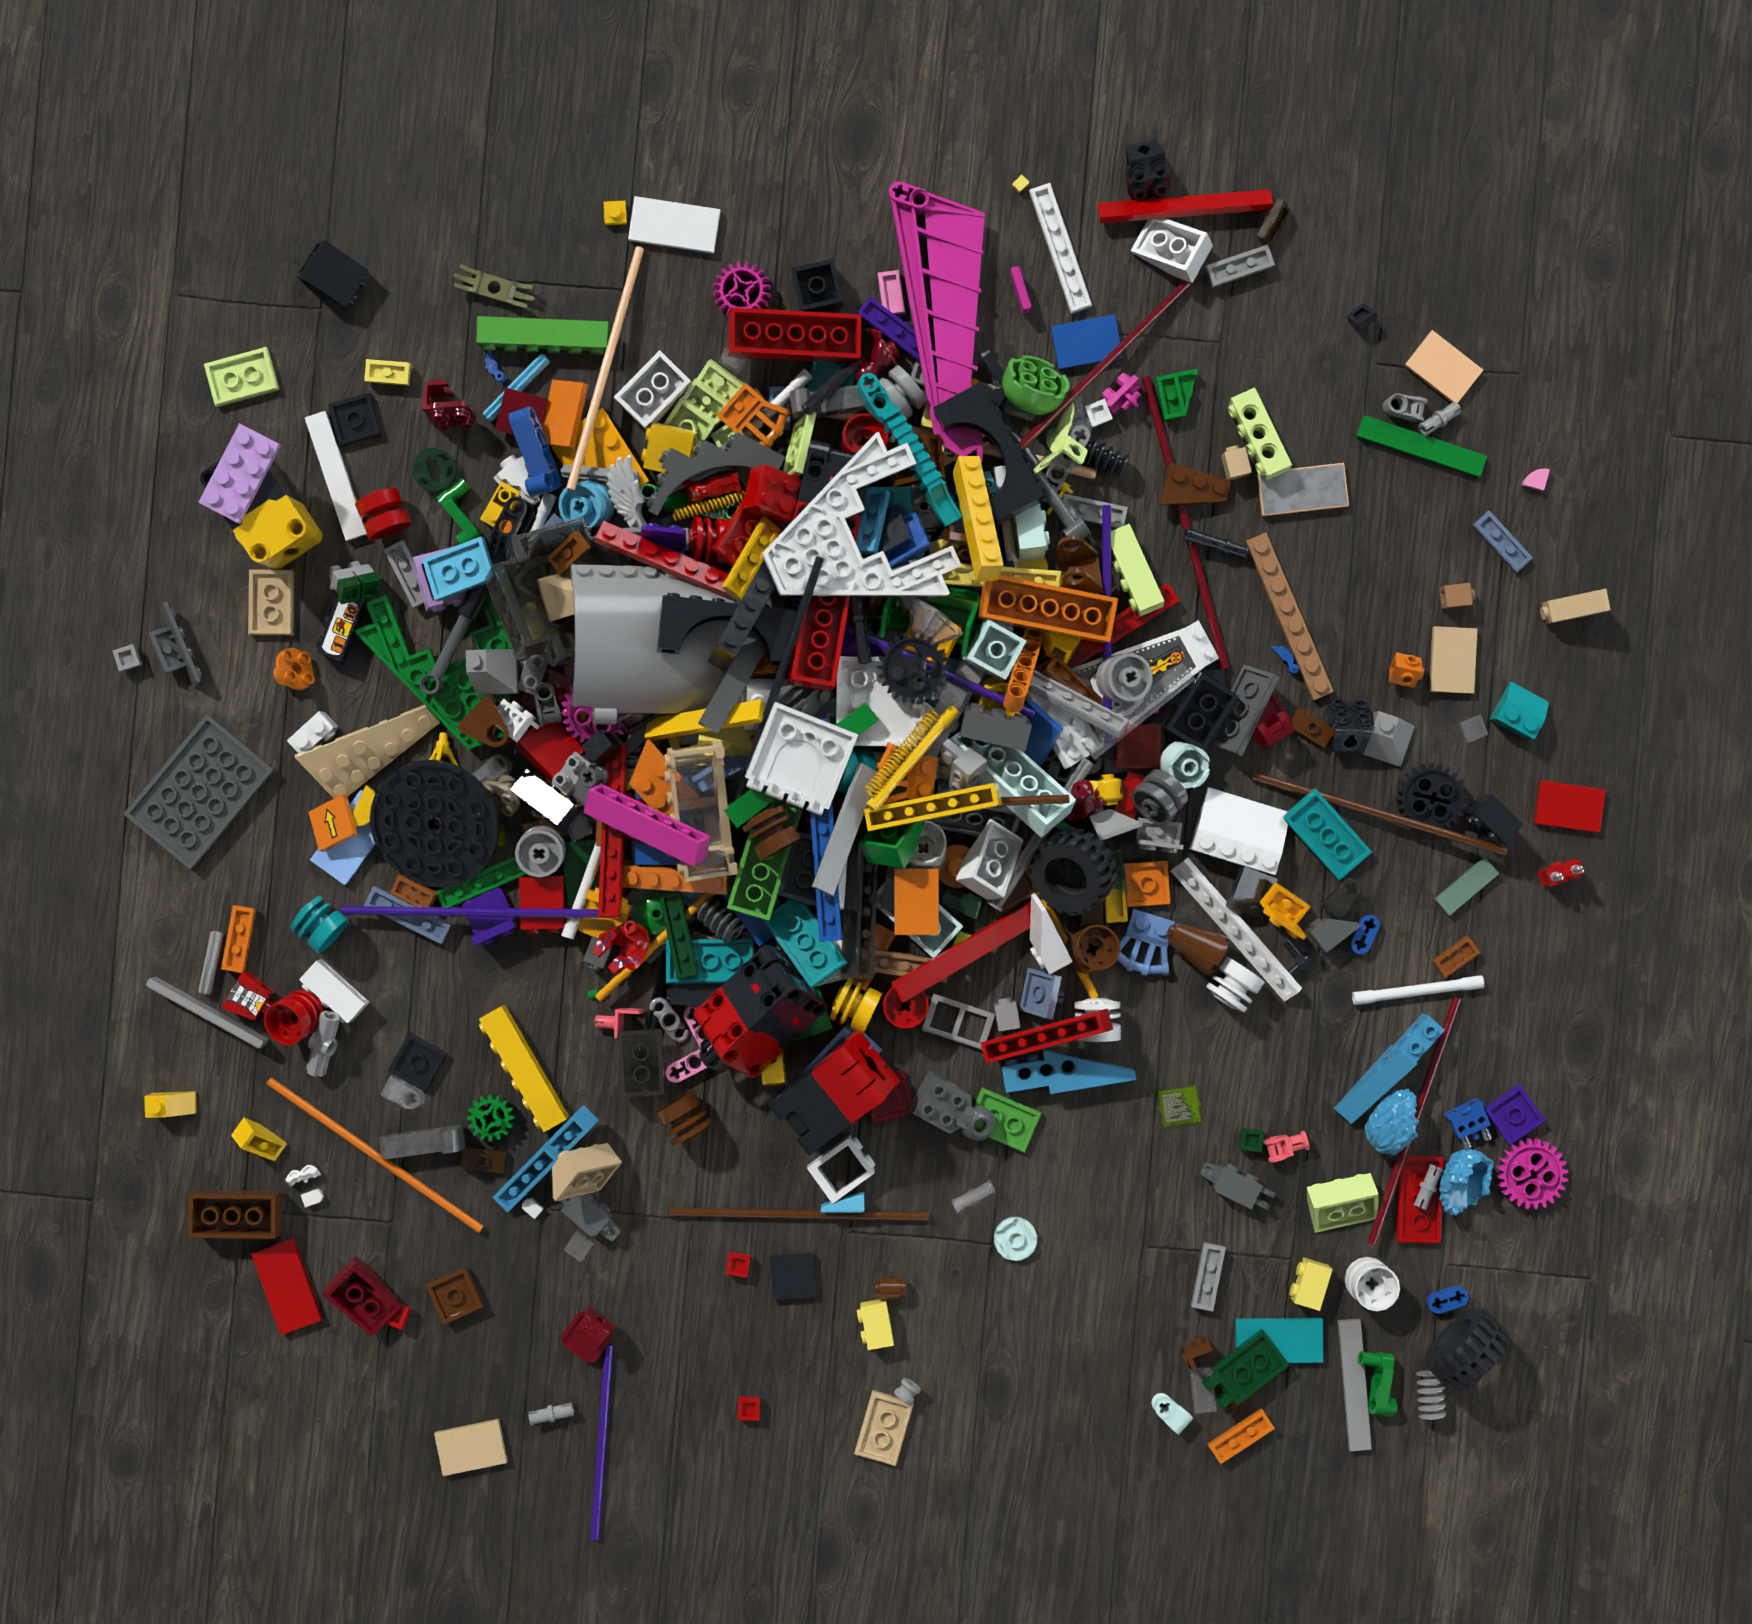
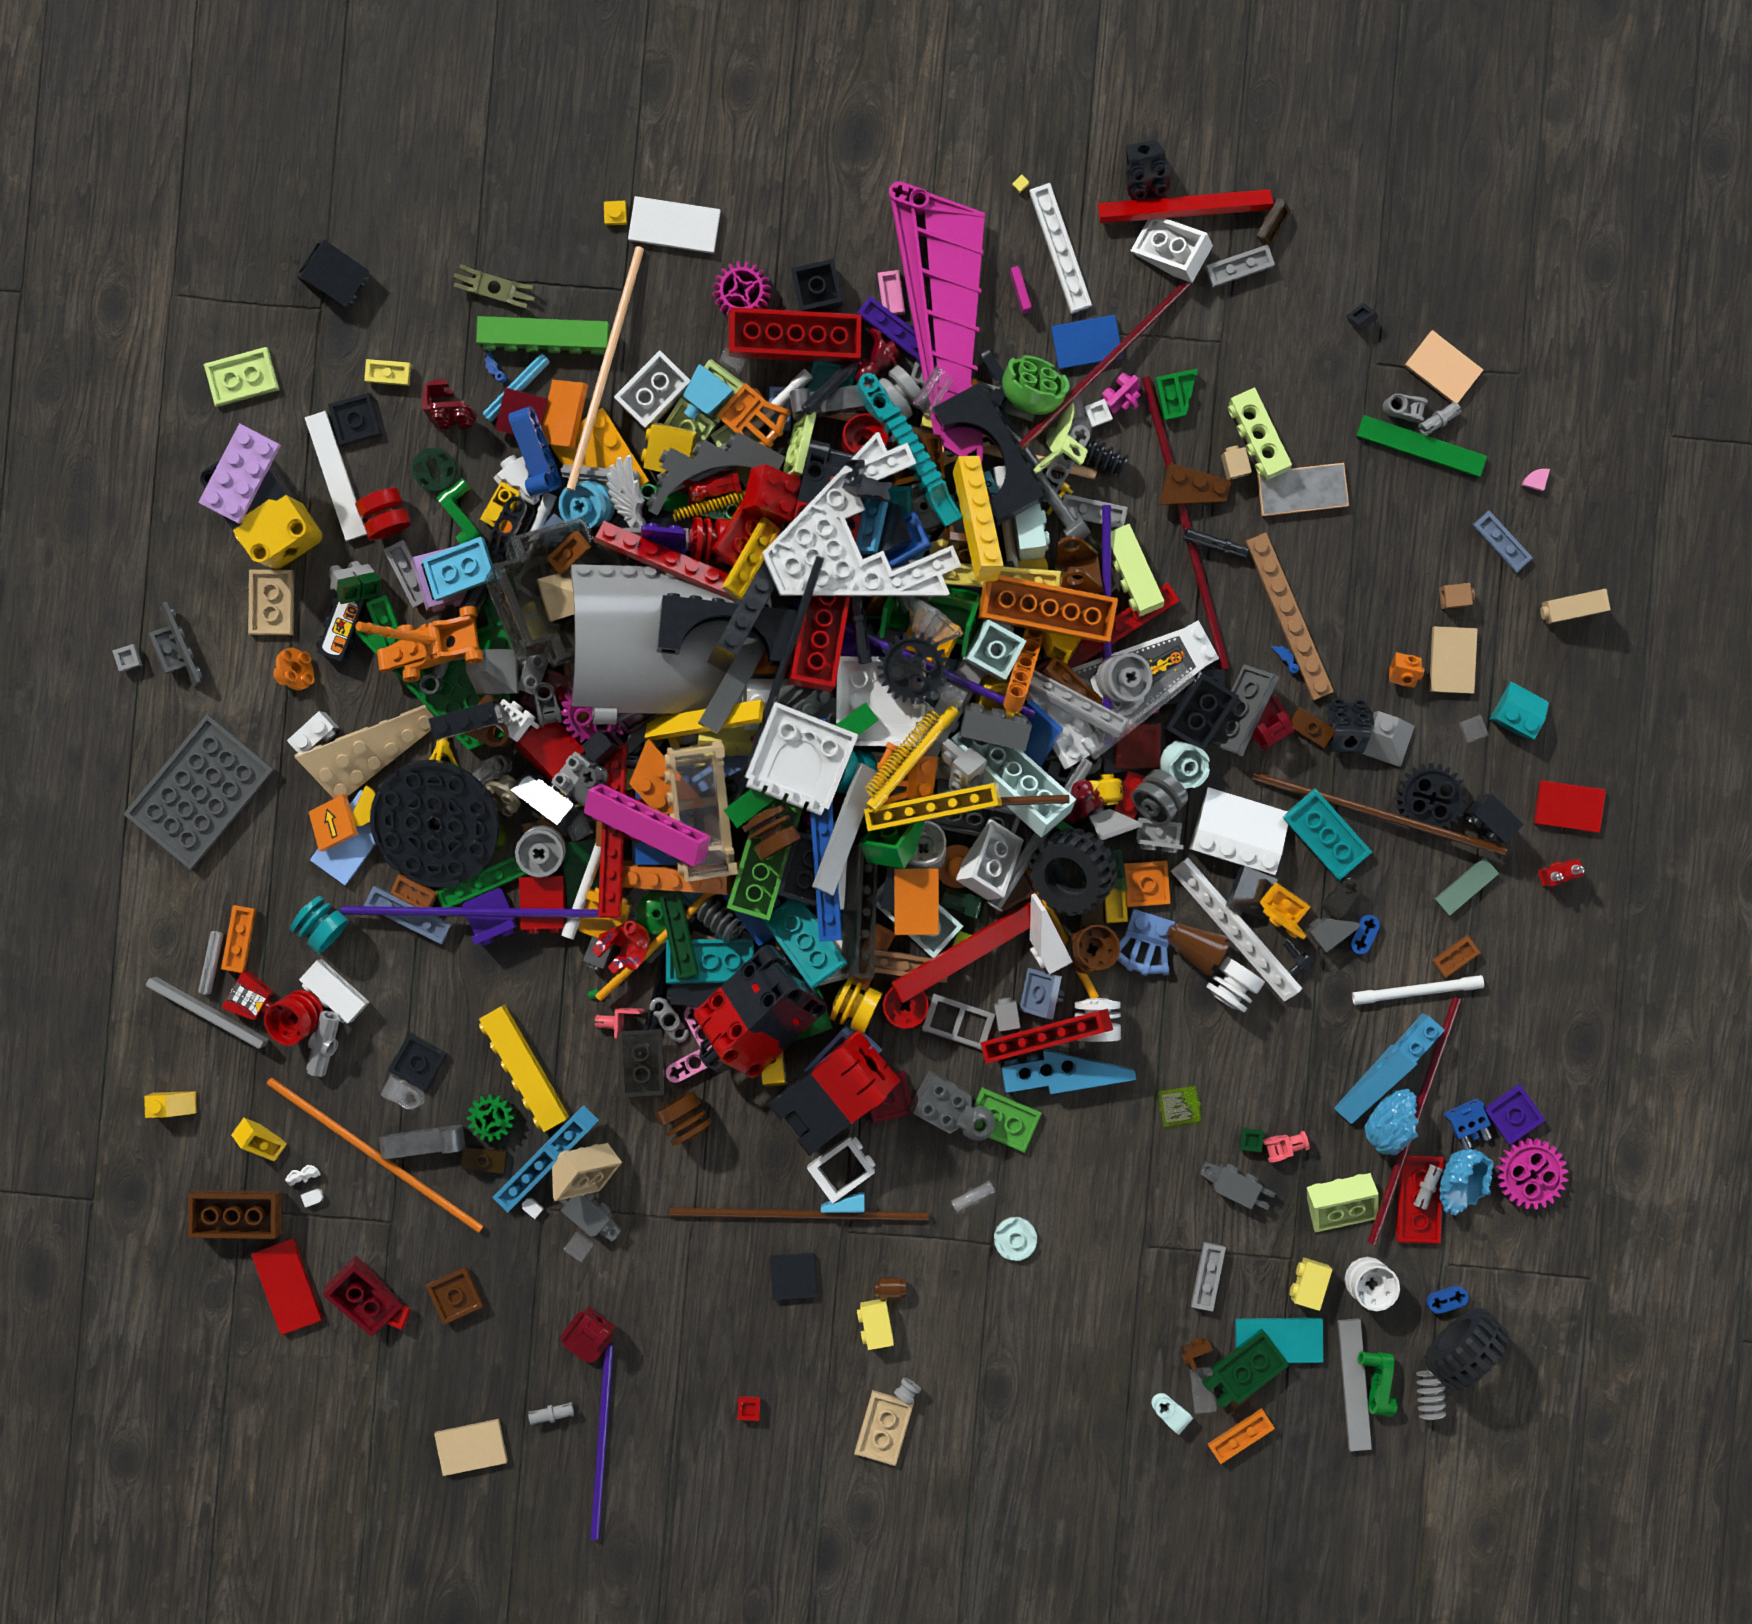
(427, 644): none -> orange piece
(466, 720): none -> black brick
(705, 393): none -> medium azure torso
(738, 1264): red plate -> none
(861, 486): none -> black hair
(933, 391): none -> clear tile

